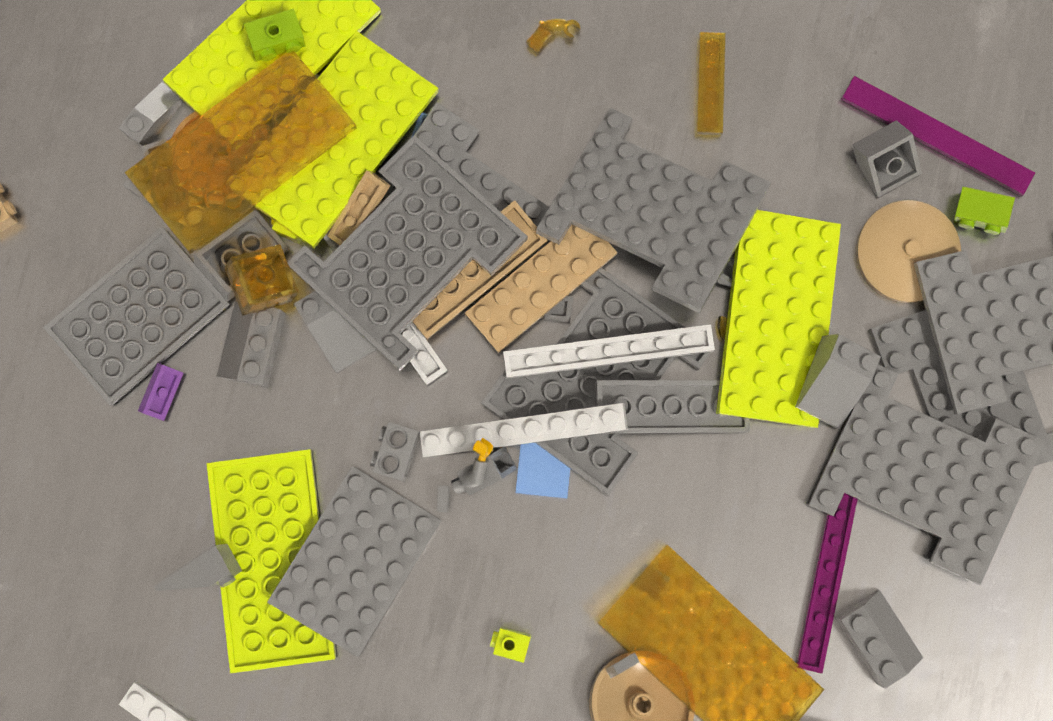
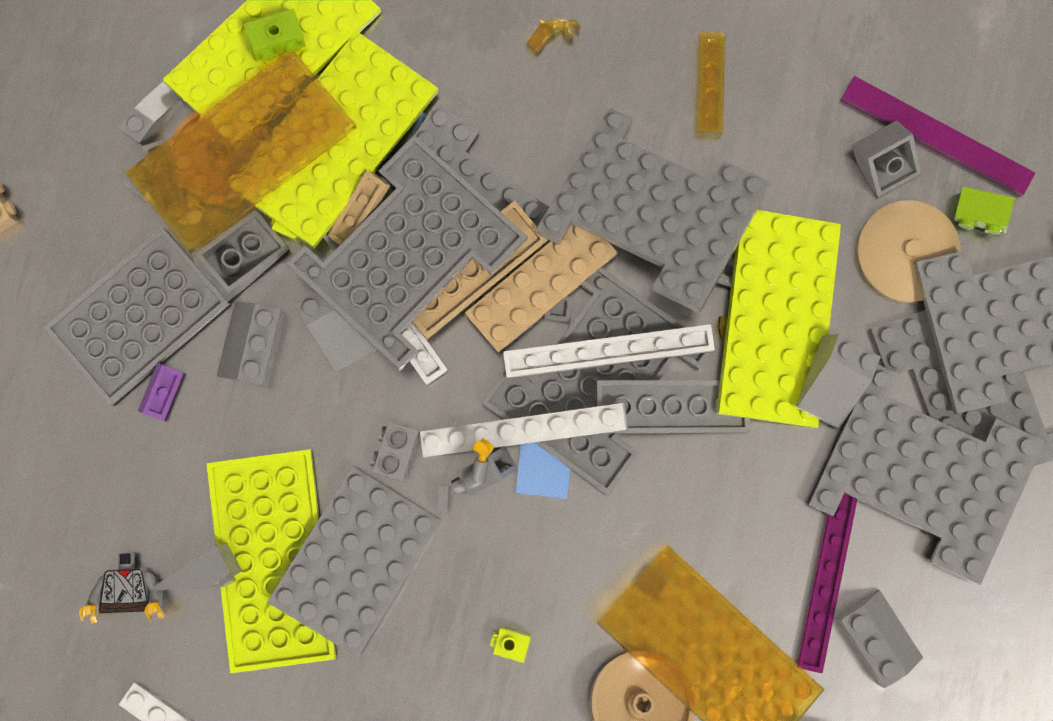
(124, 591): none -> torso
(261, 279): clear yellow brick -> none
(622, 665): light grey tile -> none

